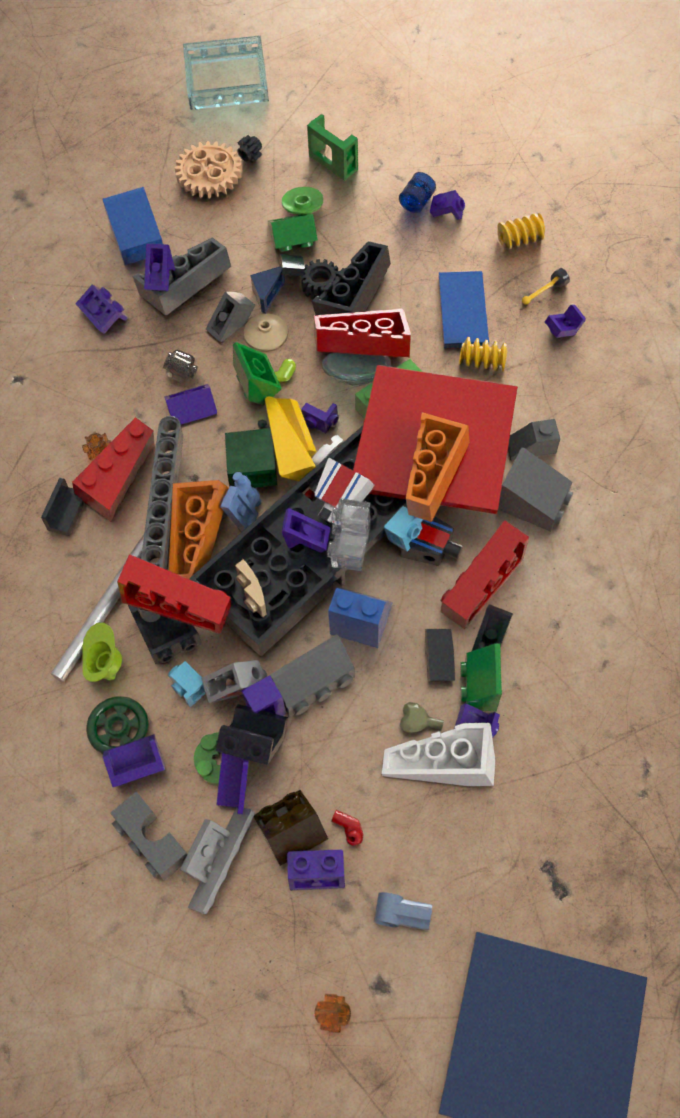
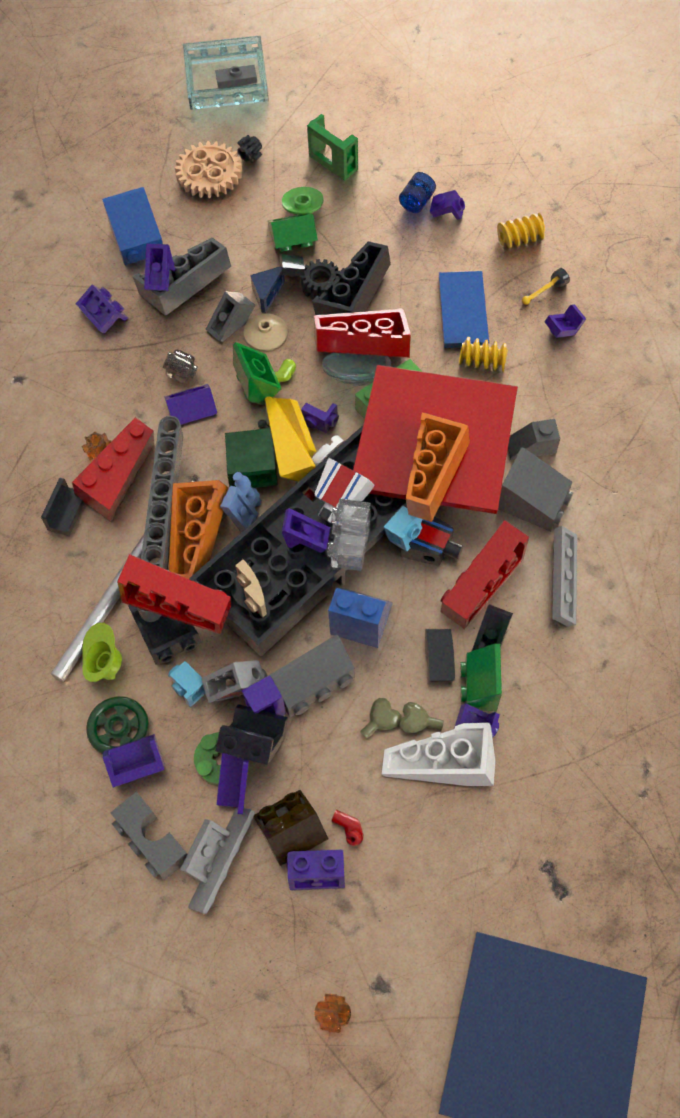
(236, 76): none -> dark grey plate
(381, 717): none -> olive rock
(396, 911): sand blue piece -> none
(564, 576): none -> light grey plate

